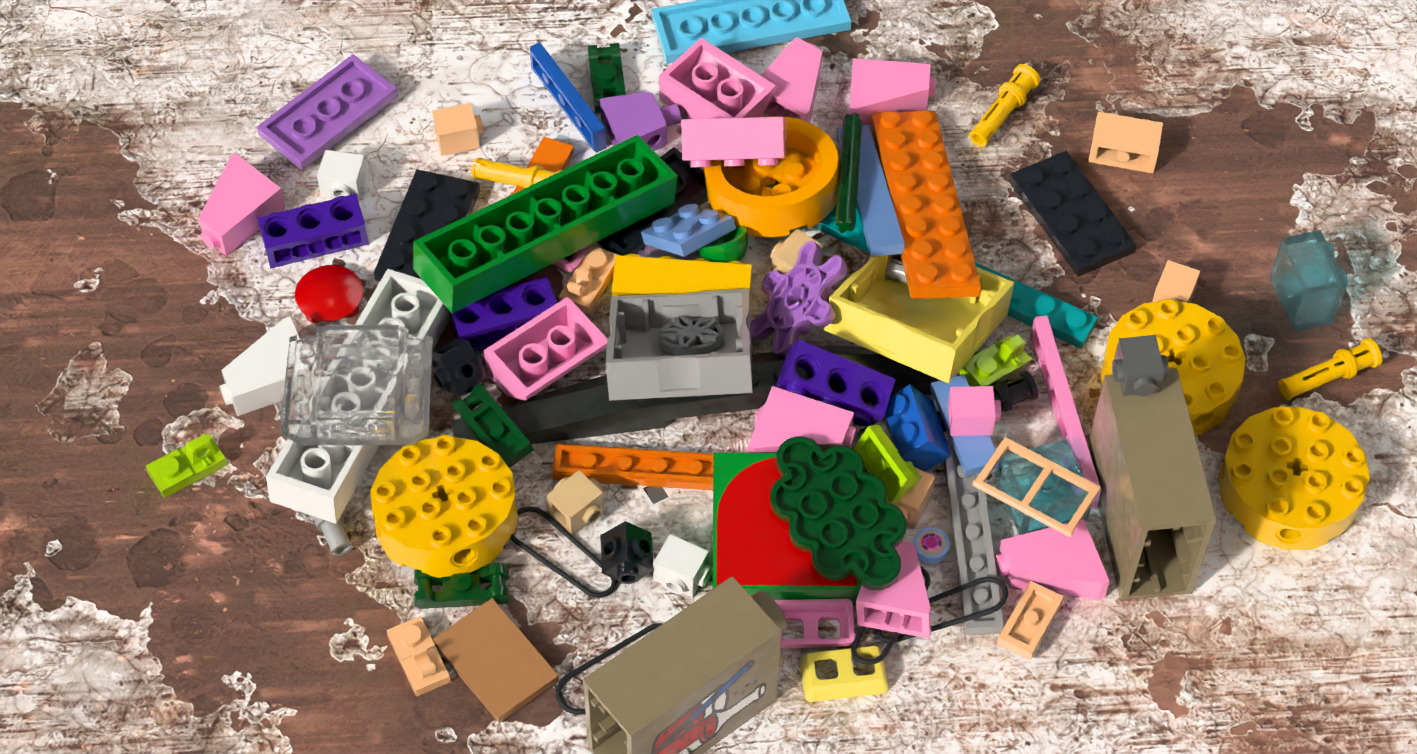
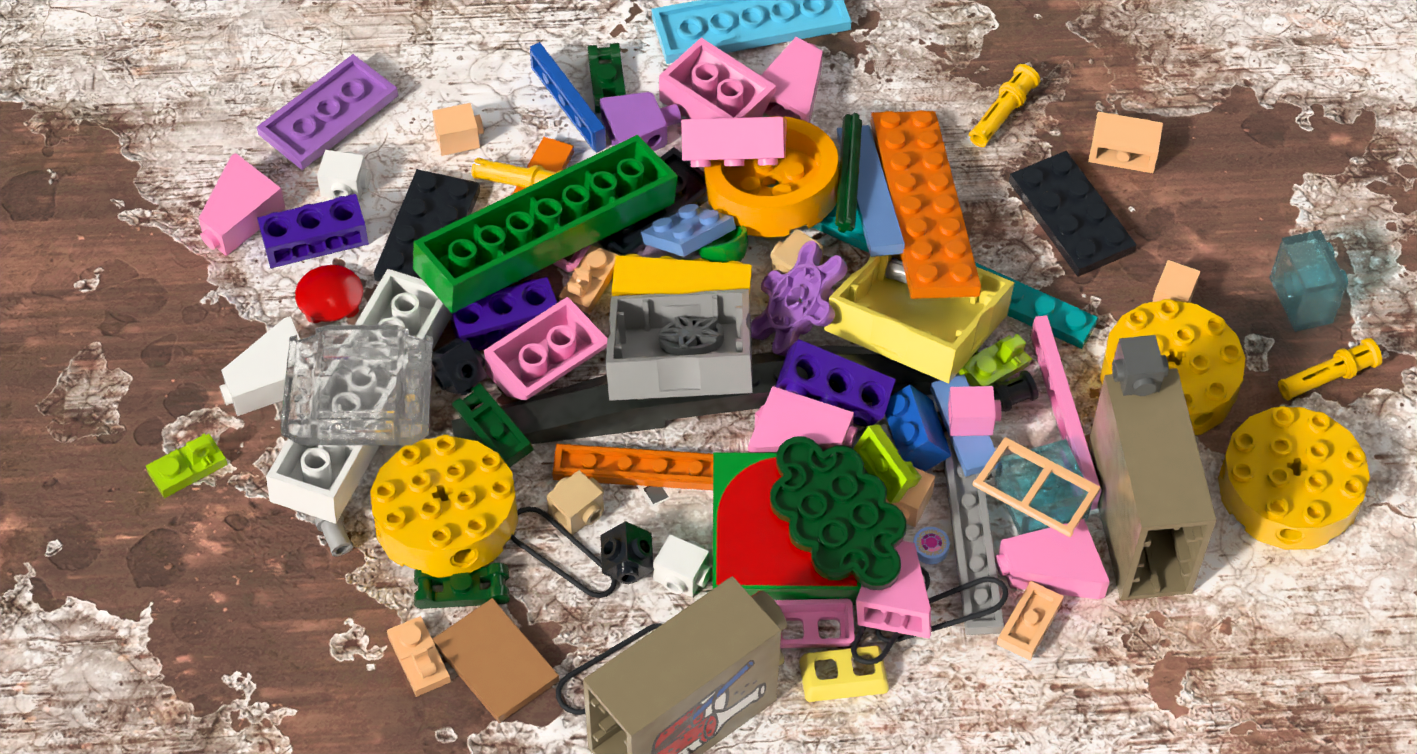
(889, 87): bright pink slope -> none

